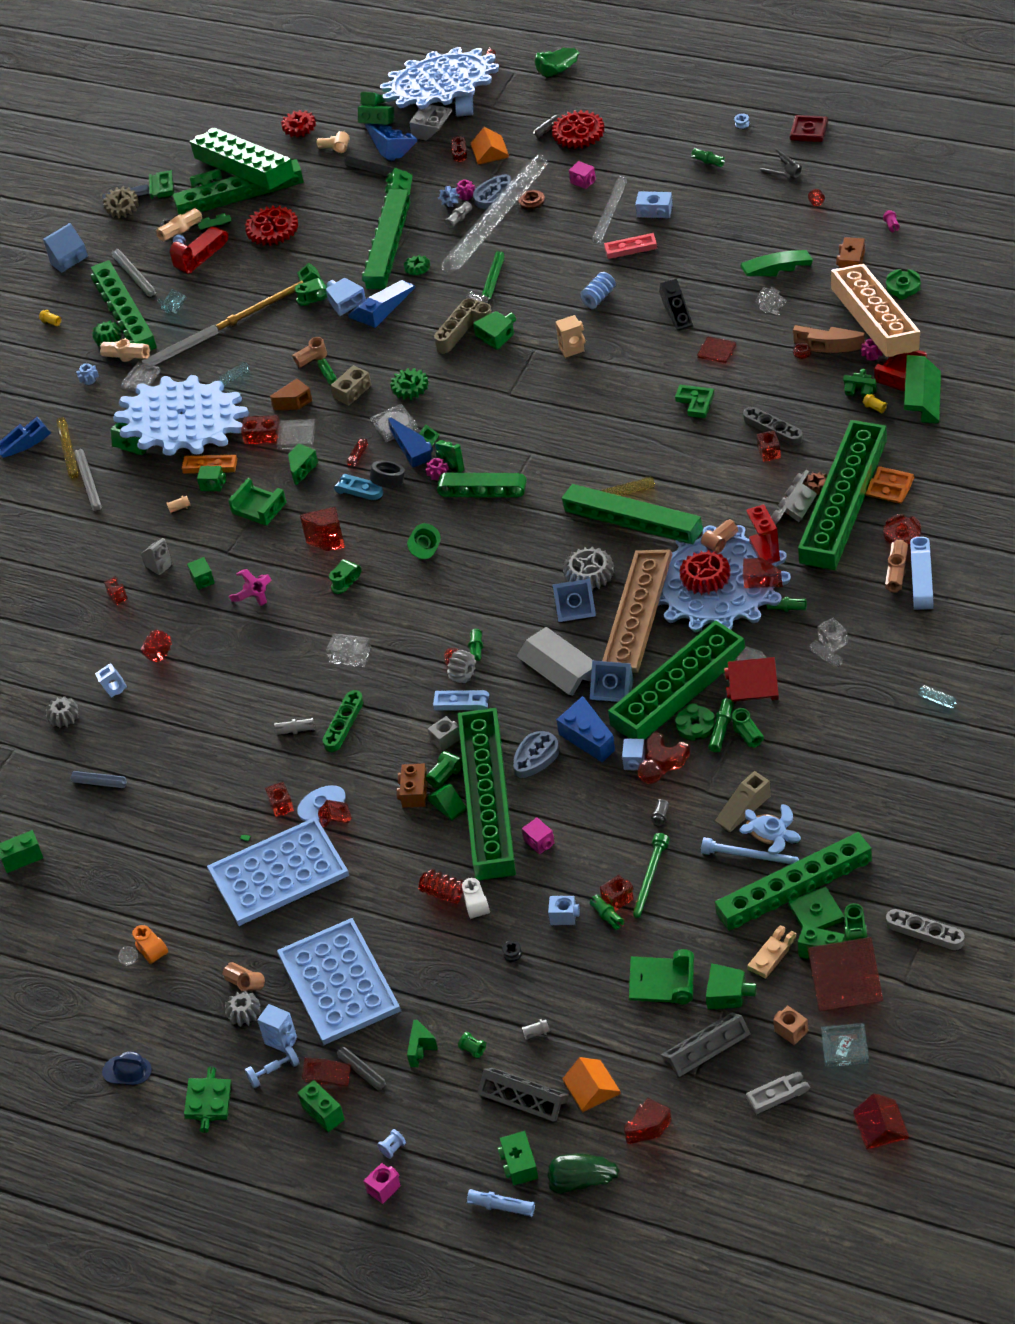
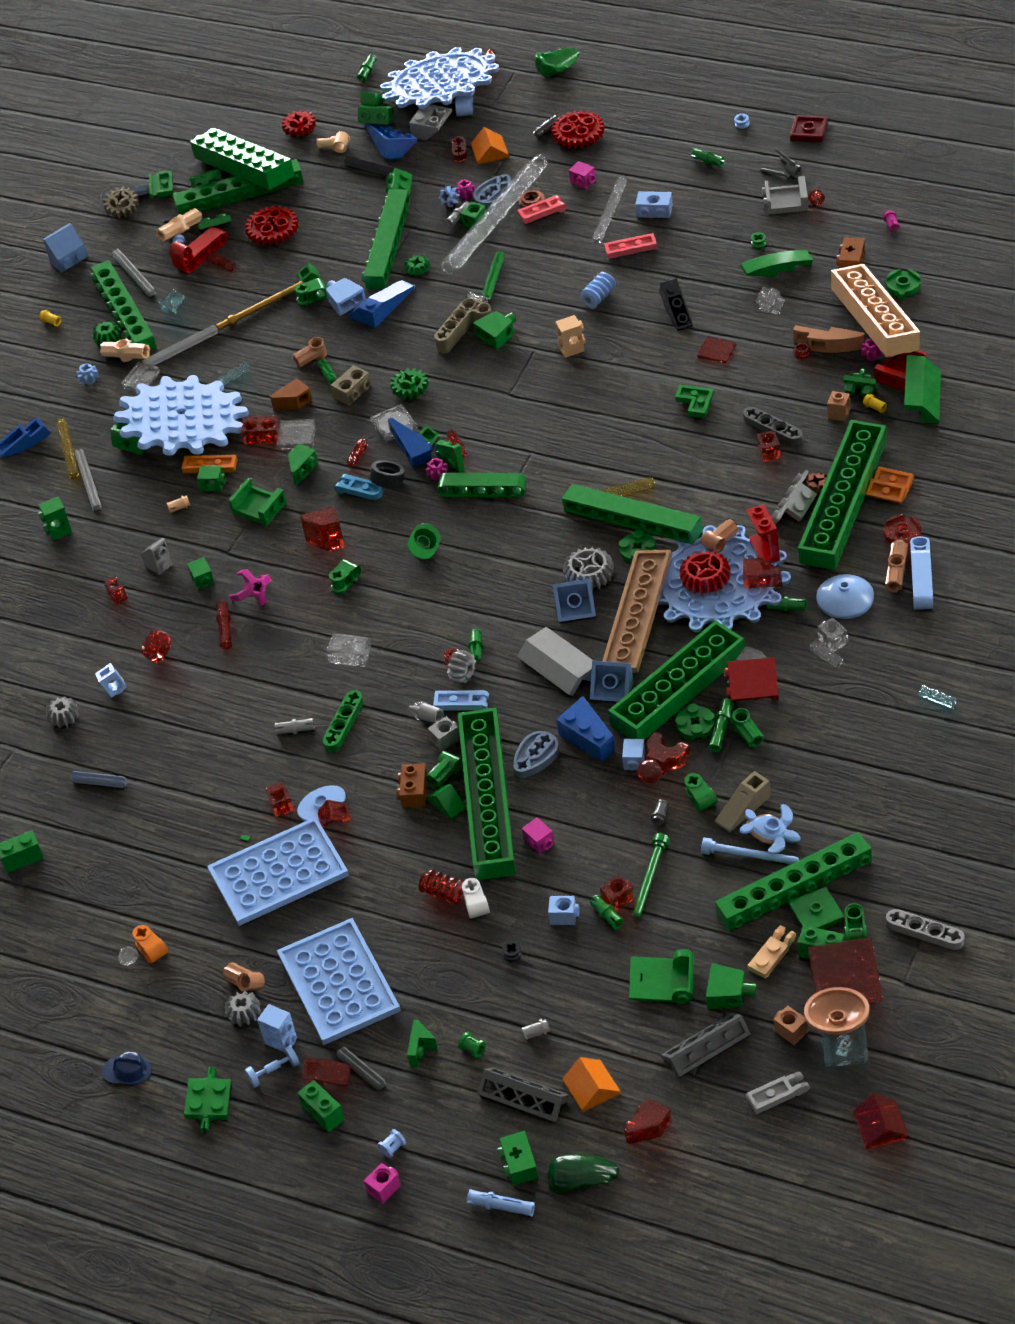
(55, 518): none -> green brick
(222, 261): none -> clear red axle
(223, 619): none -> clear red pin
(366, 68): none -> green pin
(426, 712): none -> light grey piece
(454, 438): none -> clear red axle
(472, 214): none -> green brick
(541, 209): none -> coral plate
(633, 540): none -> green plate
(699, 792): none -> green piece
(758, 240): none -> green bush
(786, 198): none -> light grey panel
(836, 1011): none -> nougat dish
(838, 406): none -> nougat brick
(845, 596): none -> light blue dish

